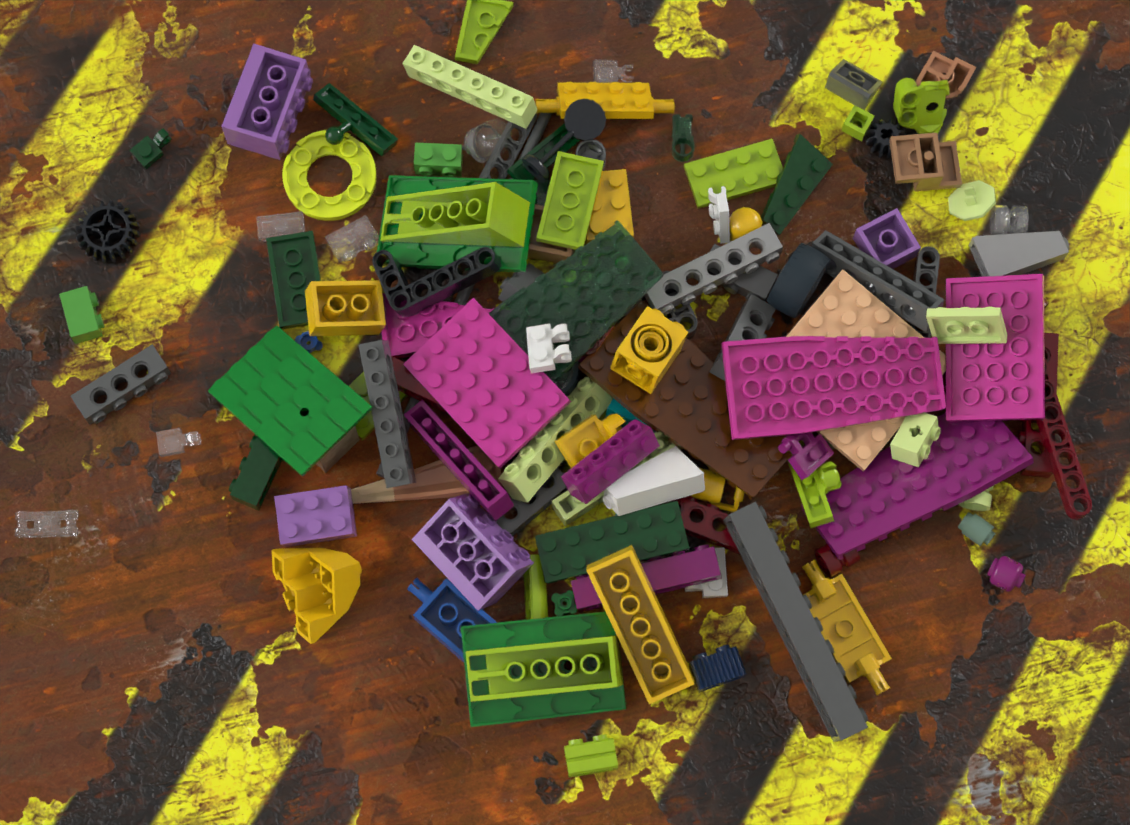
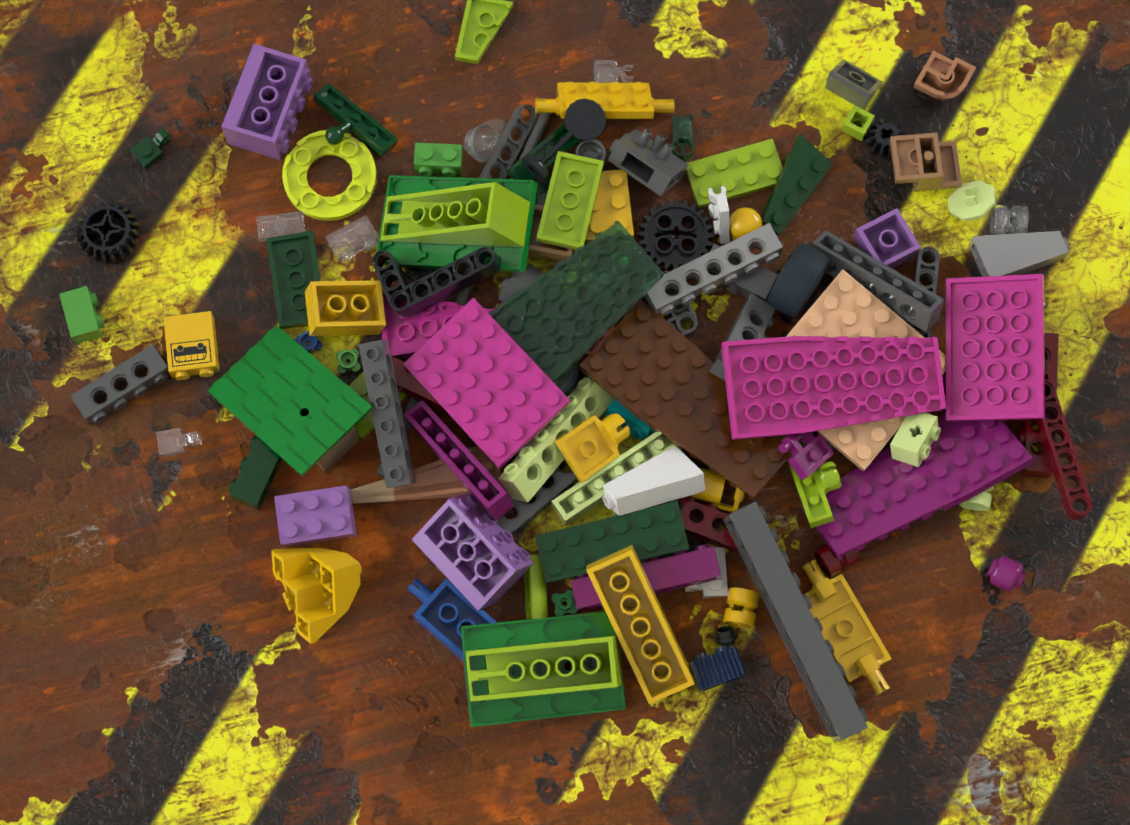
(46, 523): clear plate -> none
(191, 345): none -> yellow brick
(342, 356): none -> bright green plate
(470, 86): yellowish green brick -> none
(540, 347): white plate -> none
(590, 756): lime brick -> none
(610, 461): magenta brick -> none
(648, 160): none -> dark grey piece
(649, 349): yellow brick -> none
(675, 216): none -> black gear
(725, 635): none -> black plate
(741, 599): none -> yellow wheel
(911, 104): lime piece -> none
(967, 325): yellowish green plate -> none
(977, 529): sand green brick -> none

